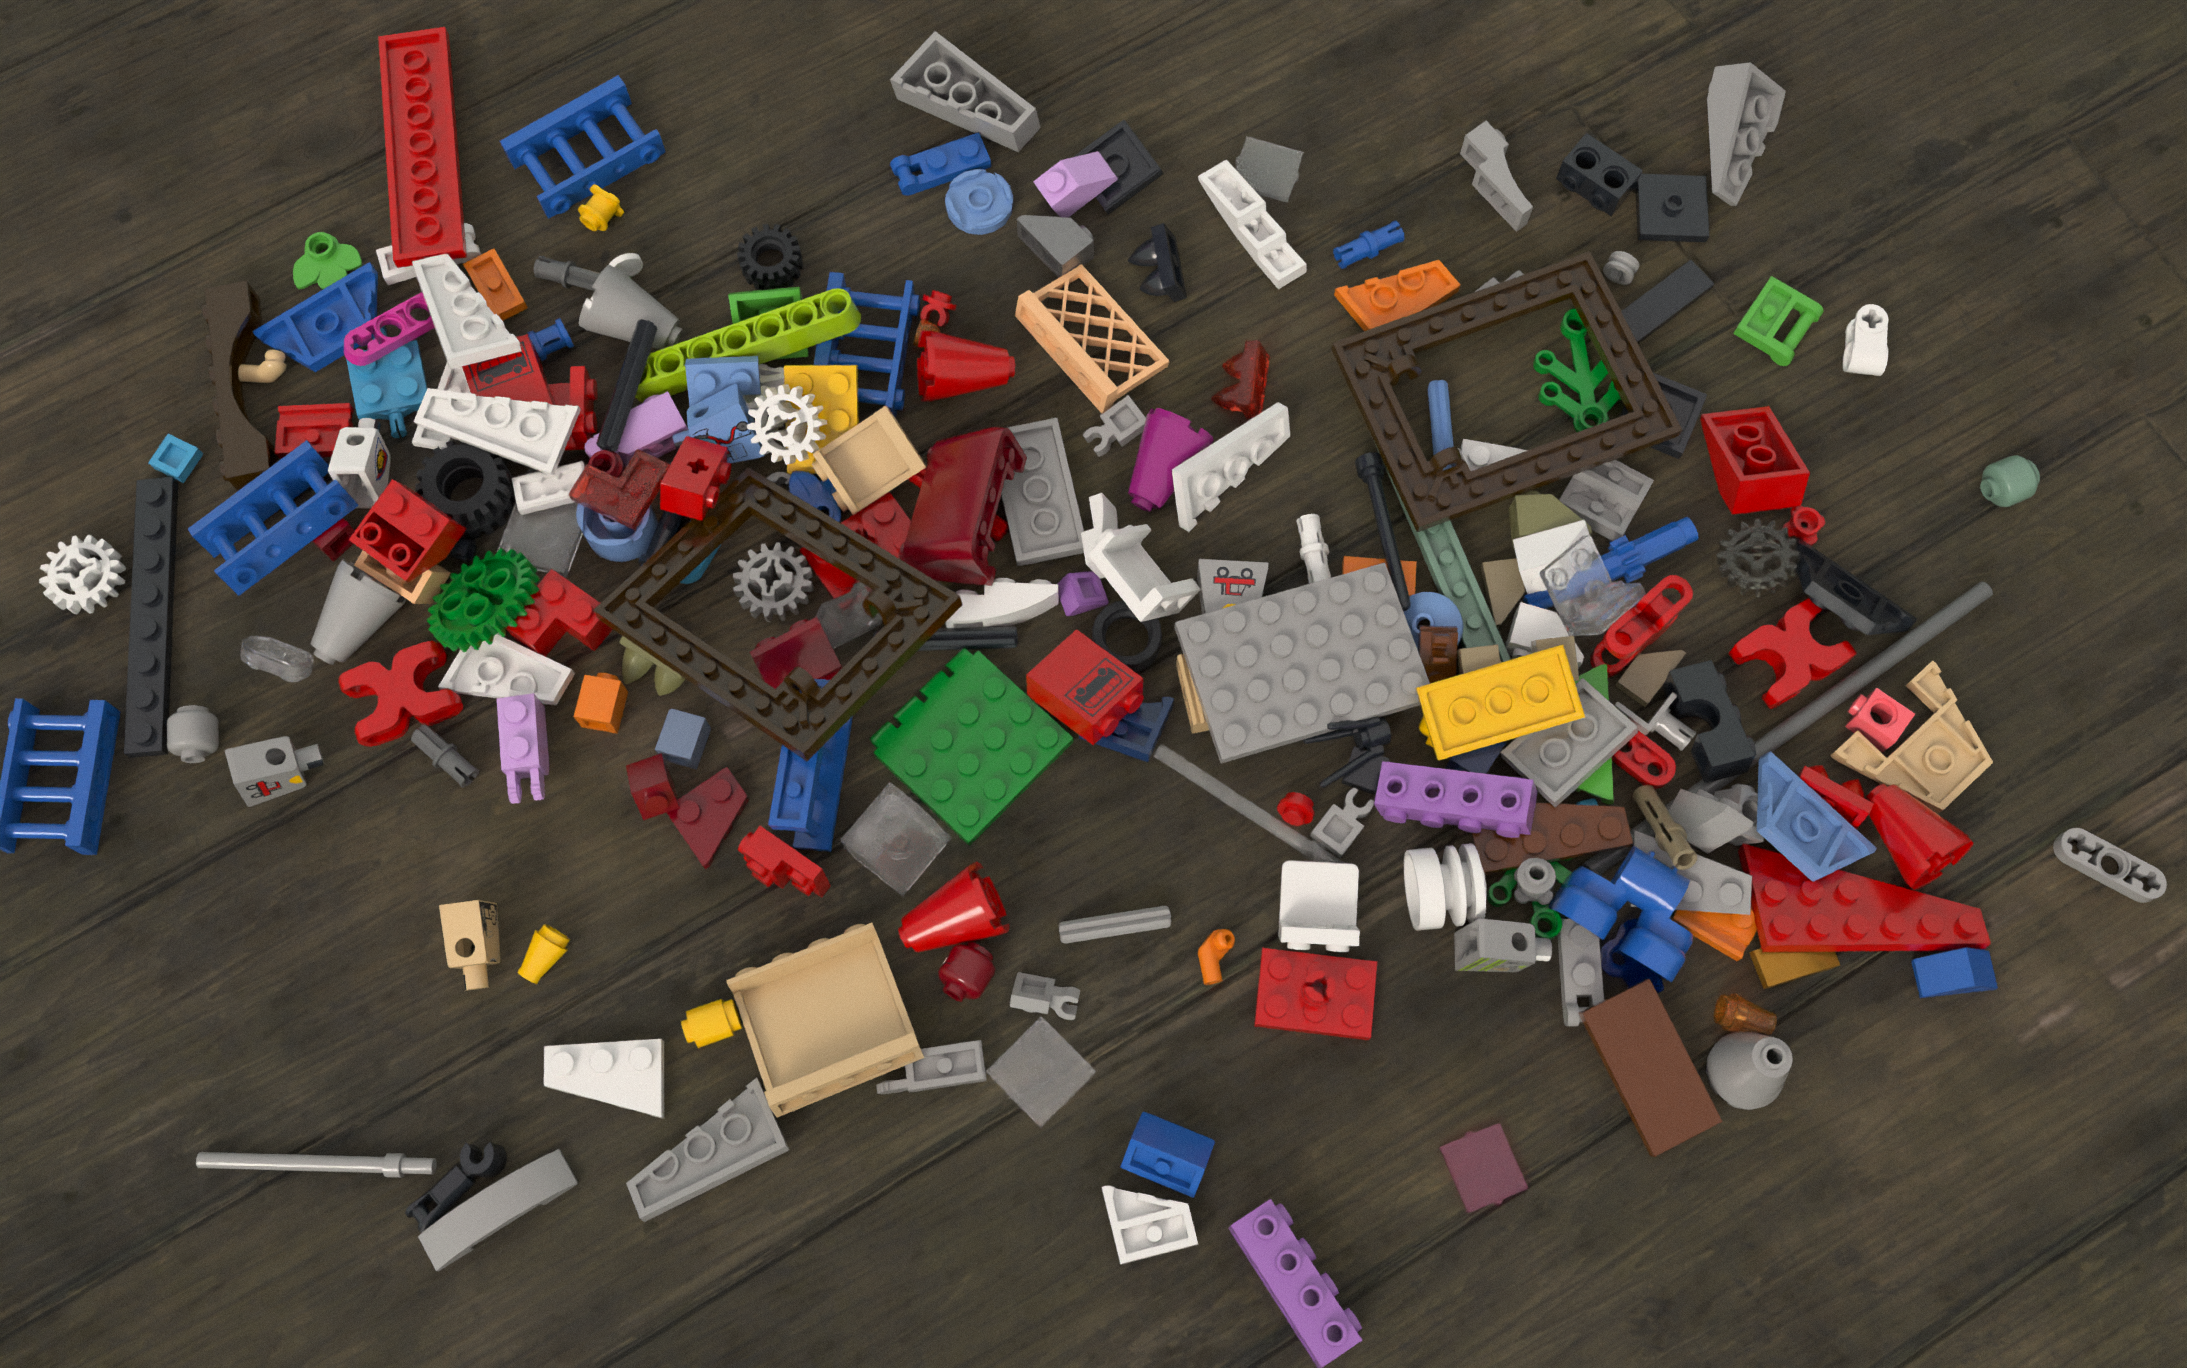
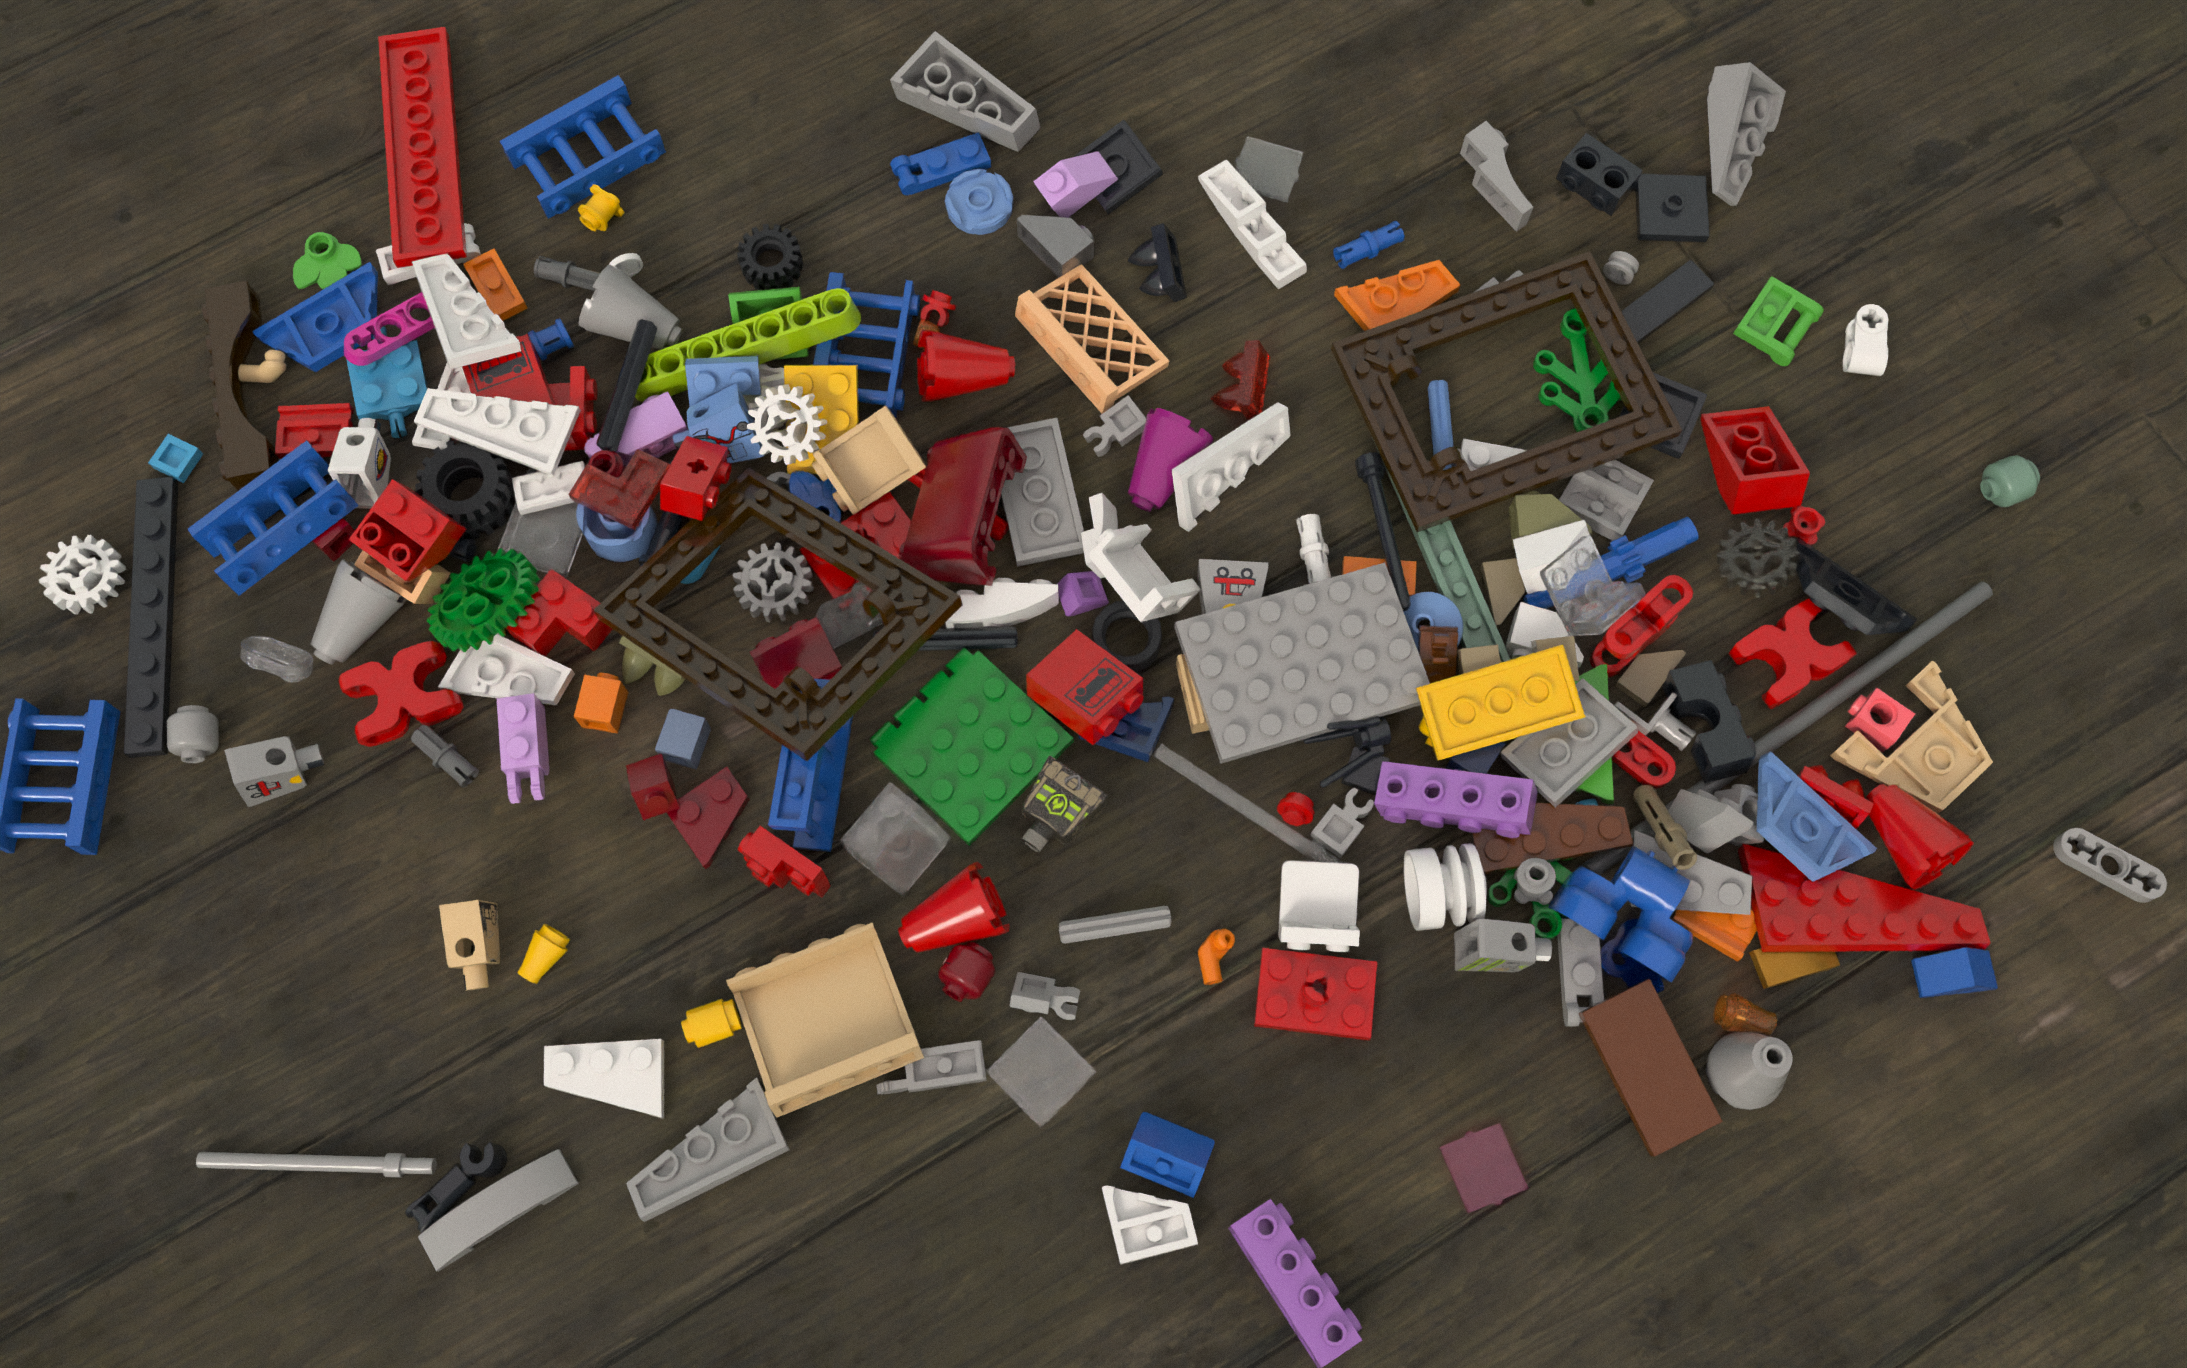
(1060, 805): none -> clear smoke torso

